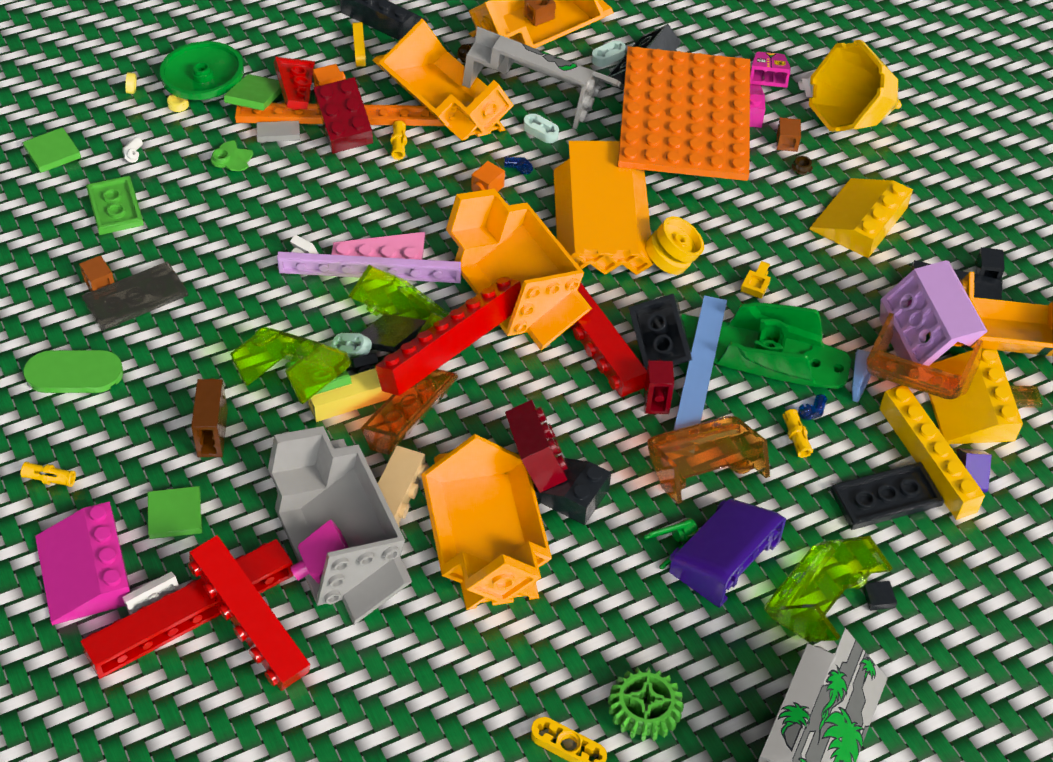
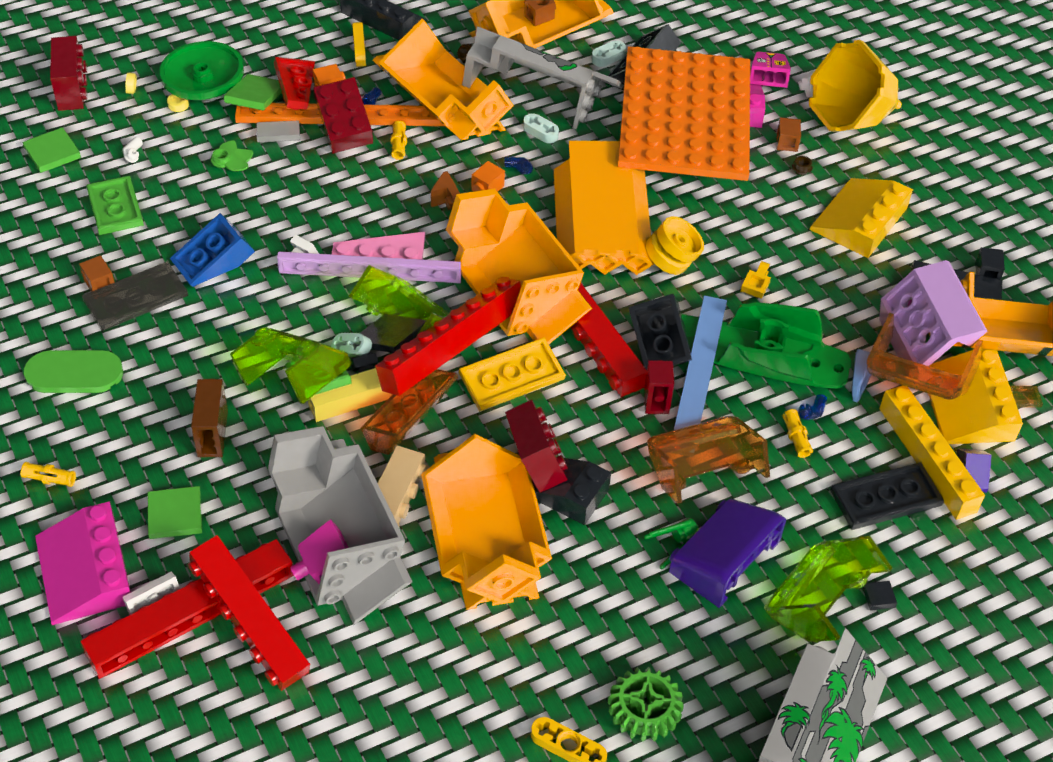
(68, 73): none -> dark red brick
(212, 252): none -> blue slope
(371, 97): none -> clear blue arm
(444, 191): none -> dark orange slope
(511, 374): none -> yellow tile

